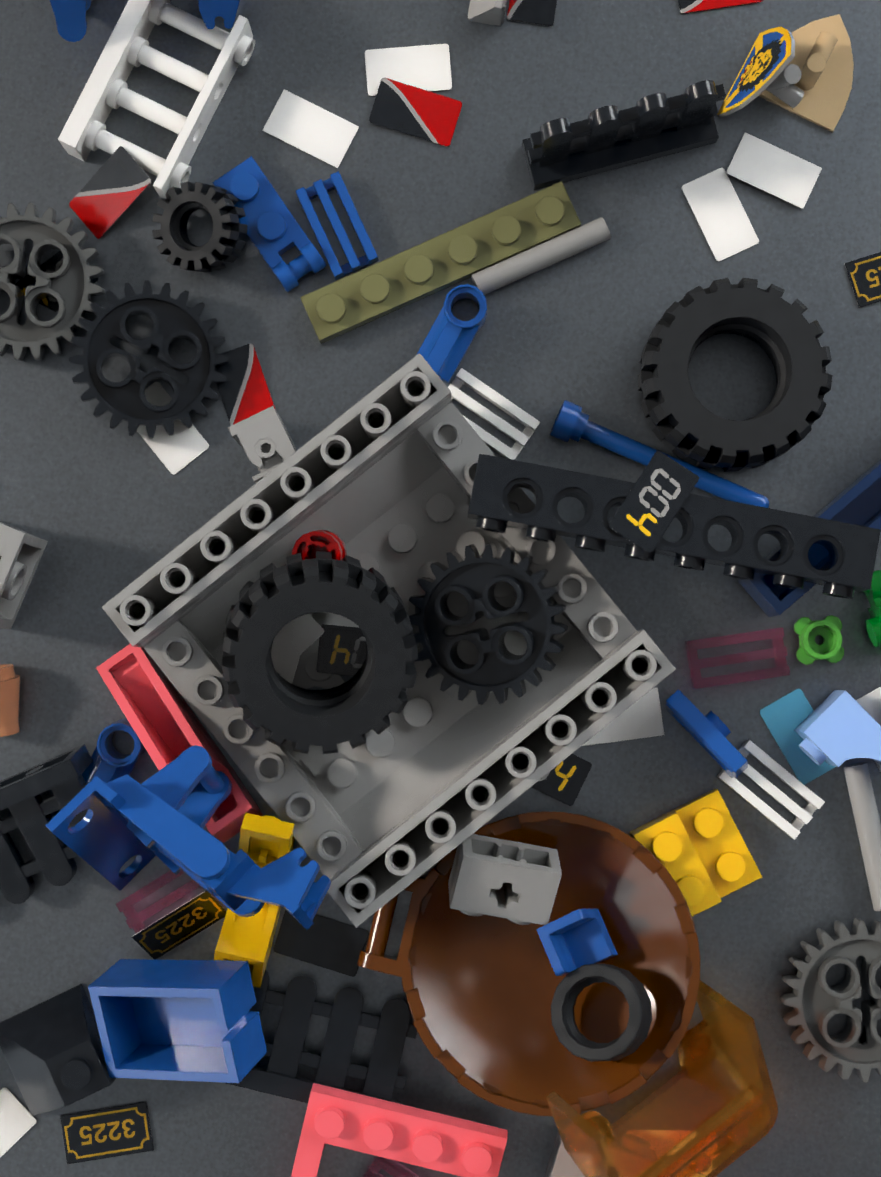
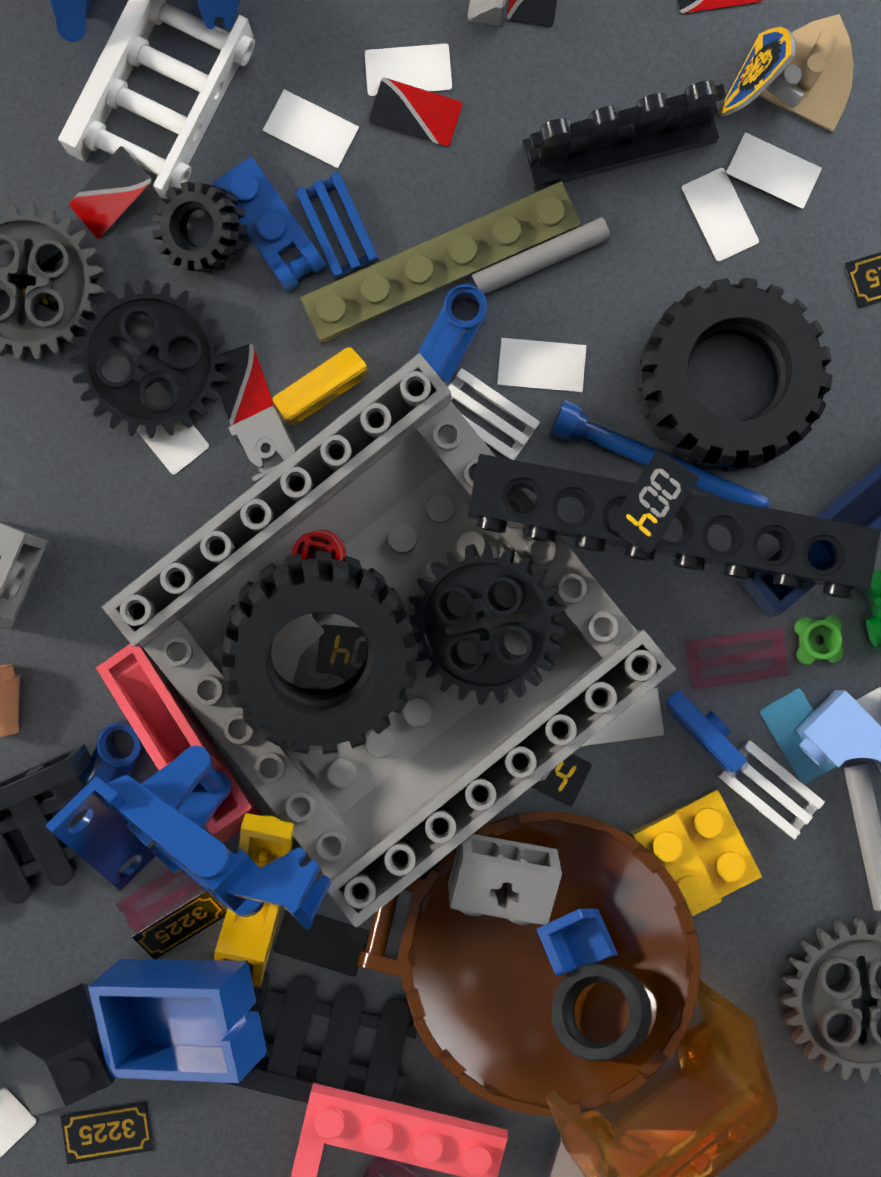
(321, 386): none -> yellow slope
(541, 365): none -> white sticker

